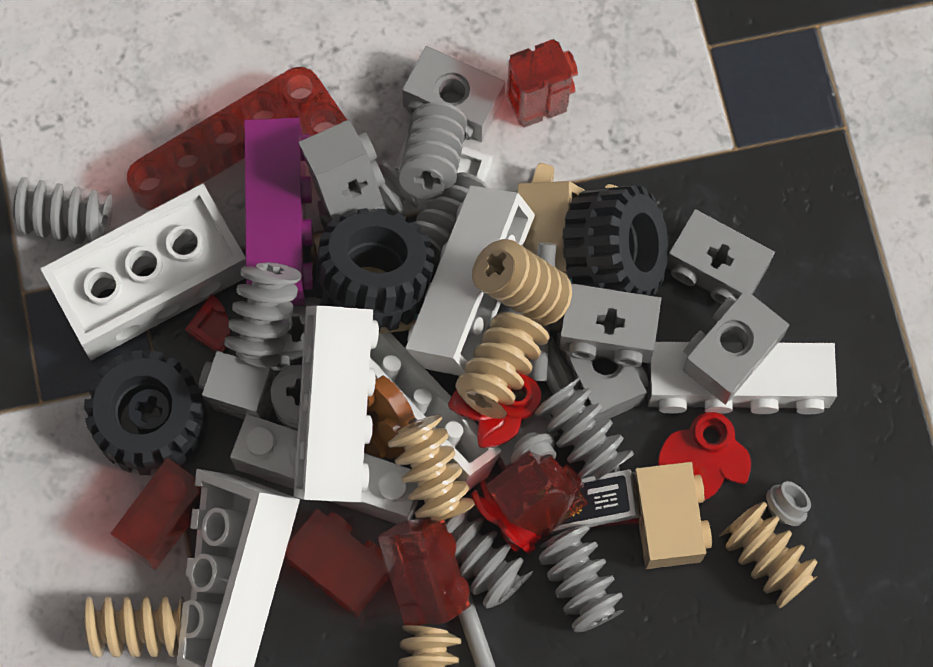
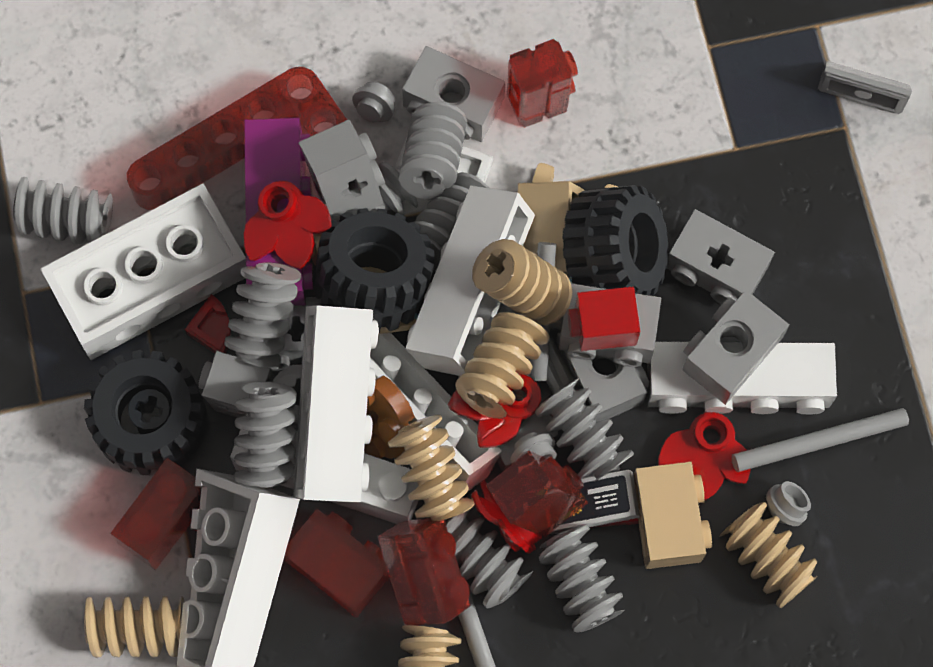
(268, 434): none -> light grey piece
(285, 231): none -> red plate
(374, 102): none -> light grey plate
(605, 319): none -> red brick
(820, 439): none -> light grey bar
(864, 87): none -> light grey slope

